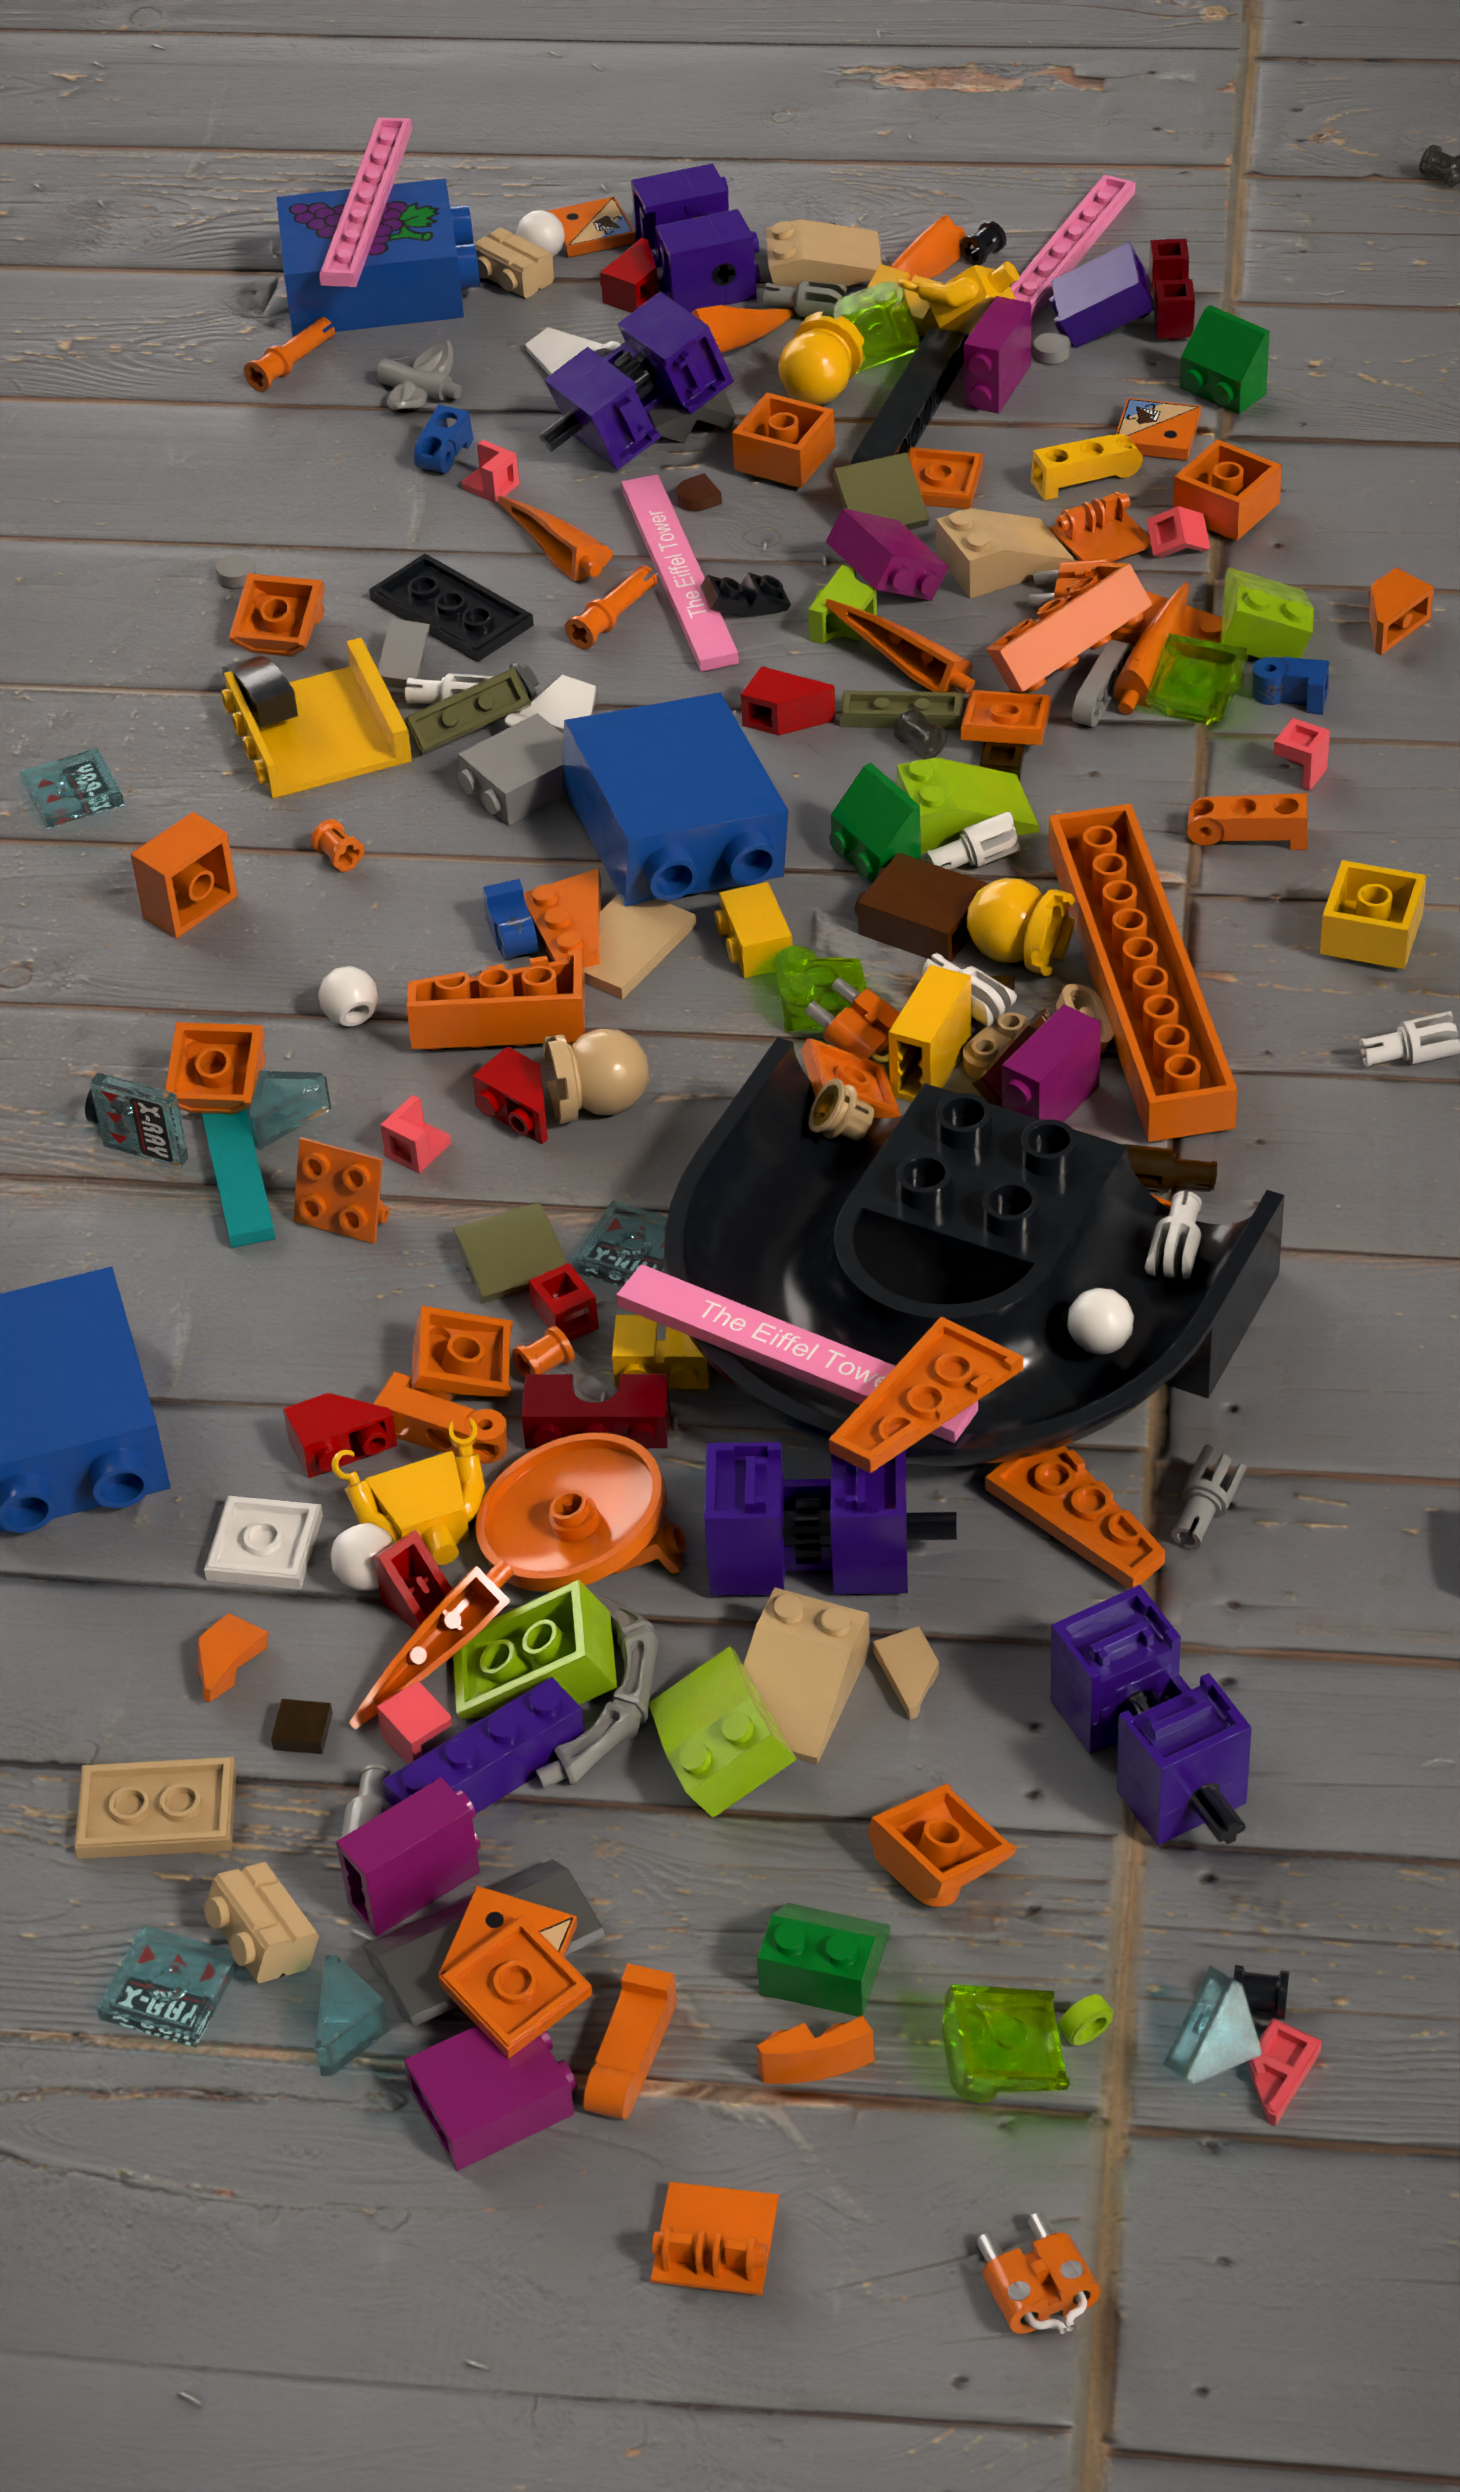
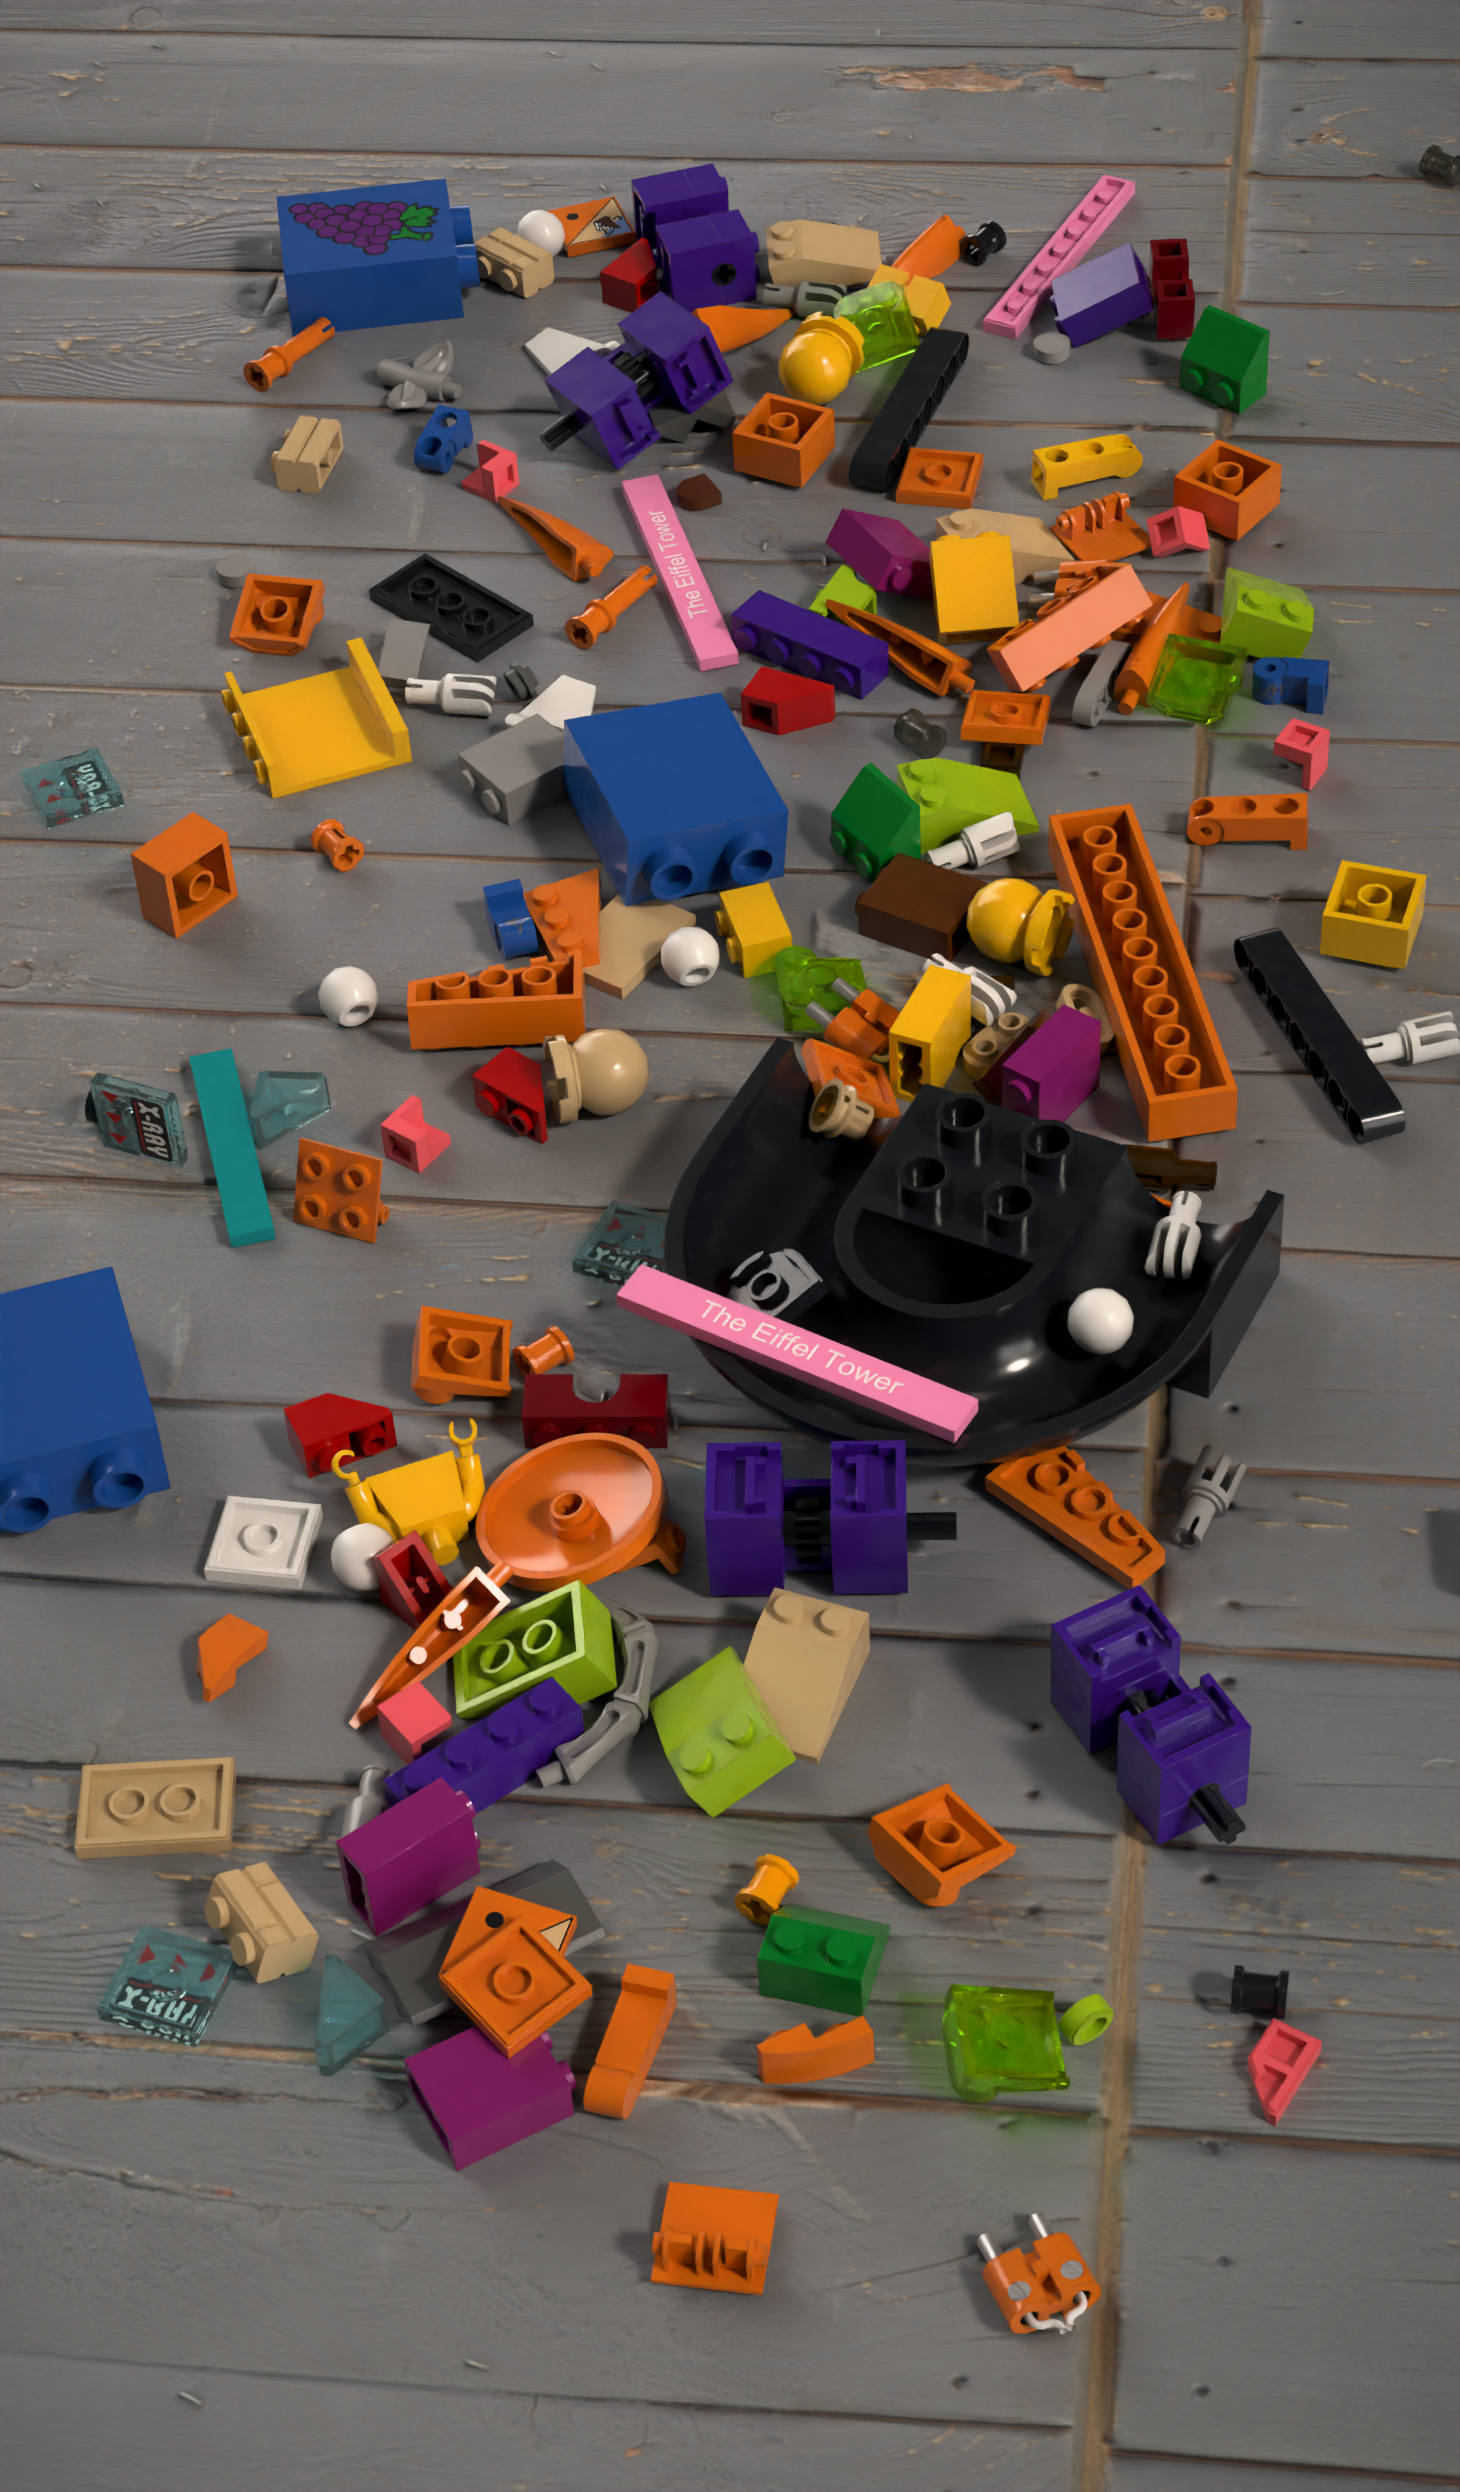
(215, 1066): orange slope -> none
(264, 690): black slope -> none
(302, 1726): dark brown tile -> none
(307, 454): none -> tan brick
(366, 202): bright pink tile -> none
(427, 1418): orange leg -> none
(467, 711): olive tile -> none
(508, 1250): olive slope -> none
(564, 1301): red brick -> none
(640, 1352): yellow piece -> none
(690, 953): none -> white piece
(752, 597): black slope -> none
(766, 1889): none -> light orange bush
(777, 1284): none -> black tile
(810, 644): none -> dark purple brick
(883, 489): olive tile -> none
(883, 708): olive tile -> none
(908, 1666): tan tile -> none
(922, 1392): orange wing -> none
(967, 296): yellow torso -> none
(973, 587): none -> yellow brick
(997, 354): magenta brick -> none
(1160, 427): tile -> none
(1215, 2031): clear light blue slope -> none
(1319, 1036): none -> black beam
(1397, 608): orange slope -> none

